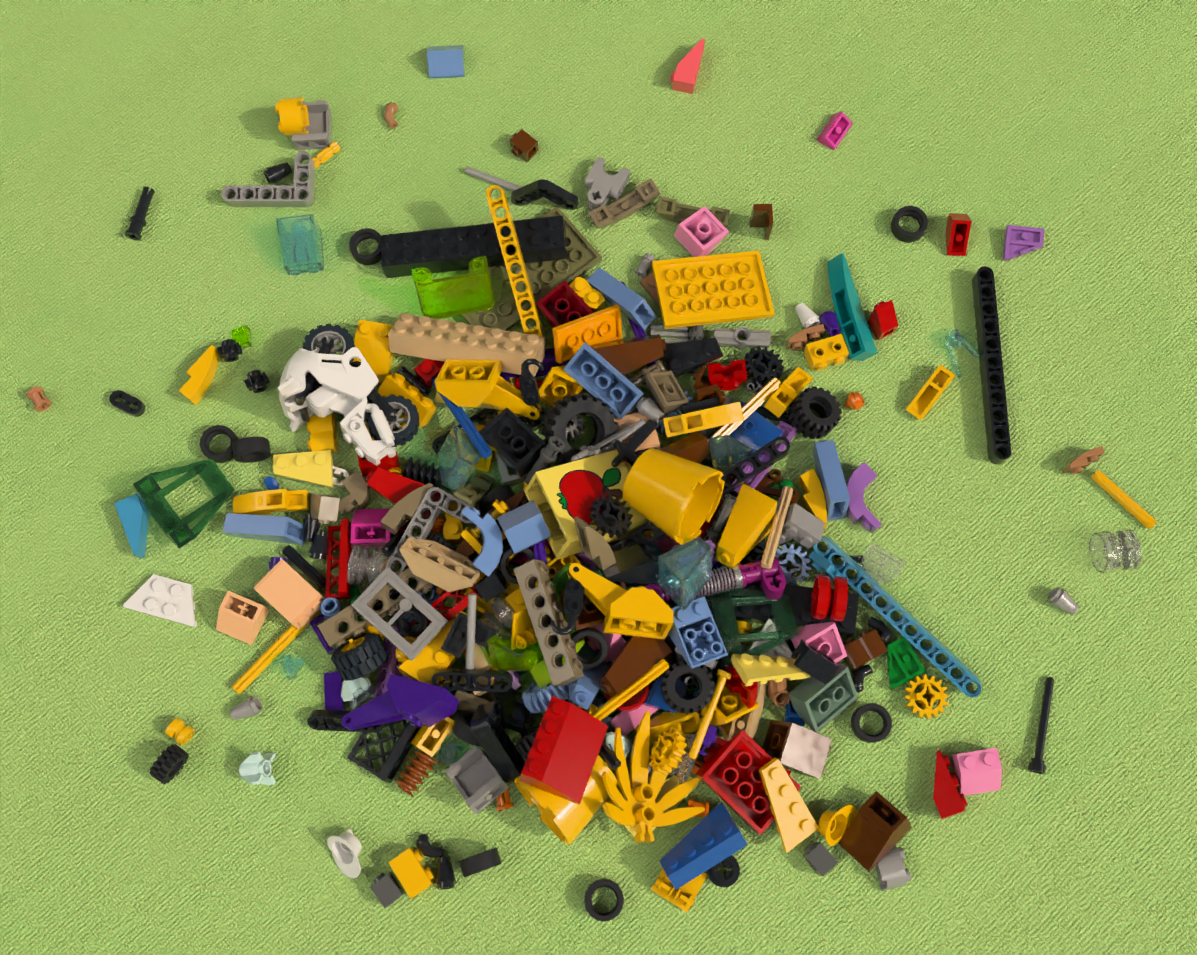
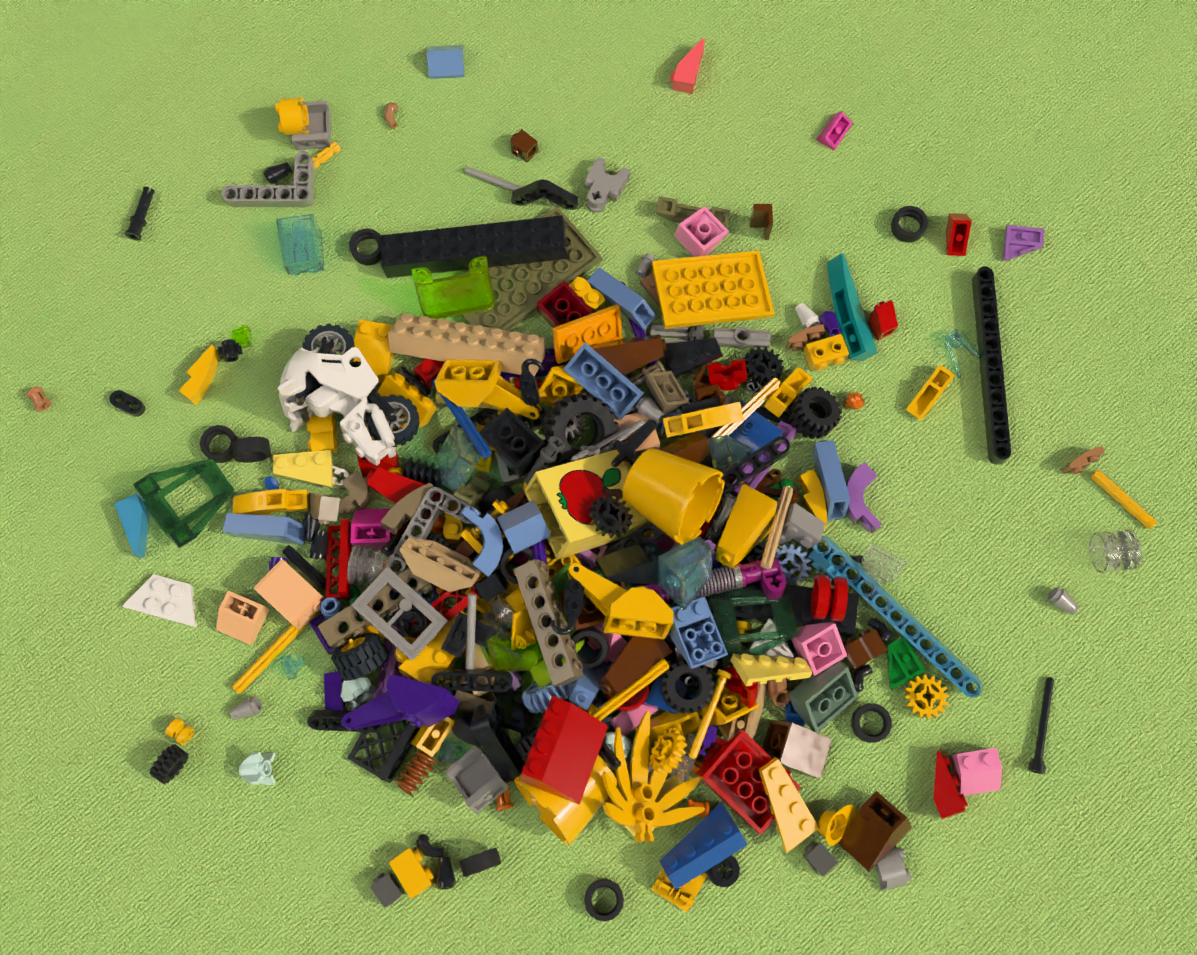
(257, 381): black gear -> none
(345, 852): white piece -> none
(504, 242): yellow beam -> none
(594, 545): dark tan slope -> none
(625, 206): dark tan slope -> none
(814, 662): black hinge -> none

